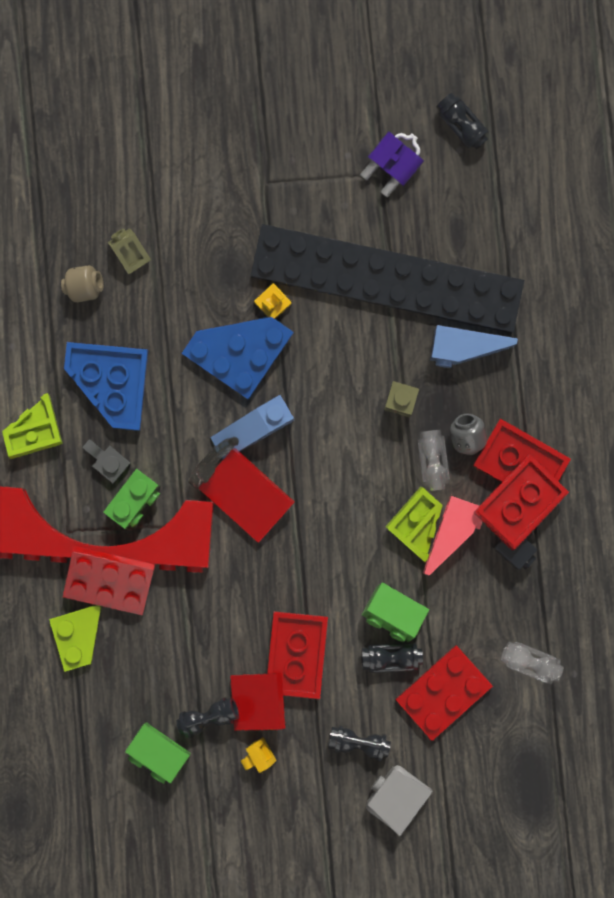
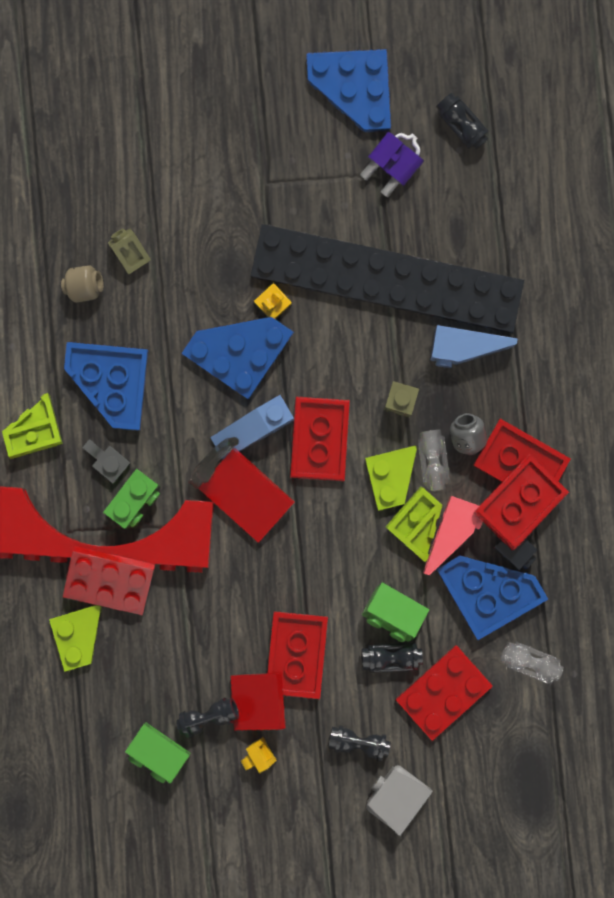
(320, 439): none -> red tile
(354, 84): none -> blue plate
(391, 476): none -> lime wing
(489, 593): none -> blue plate

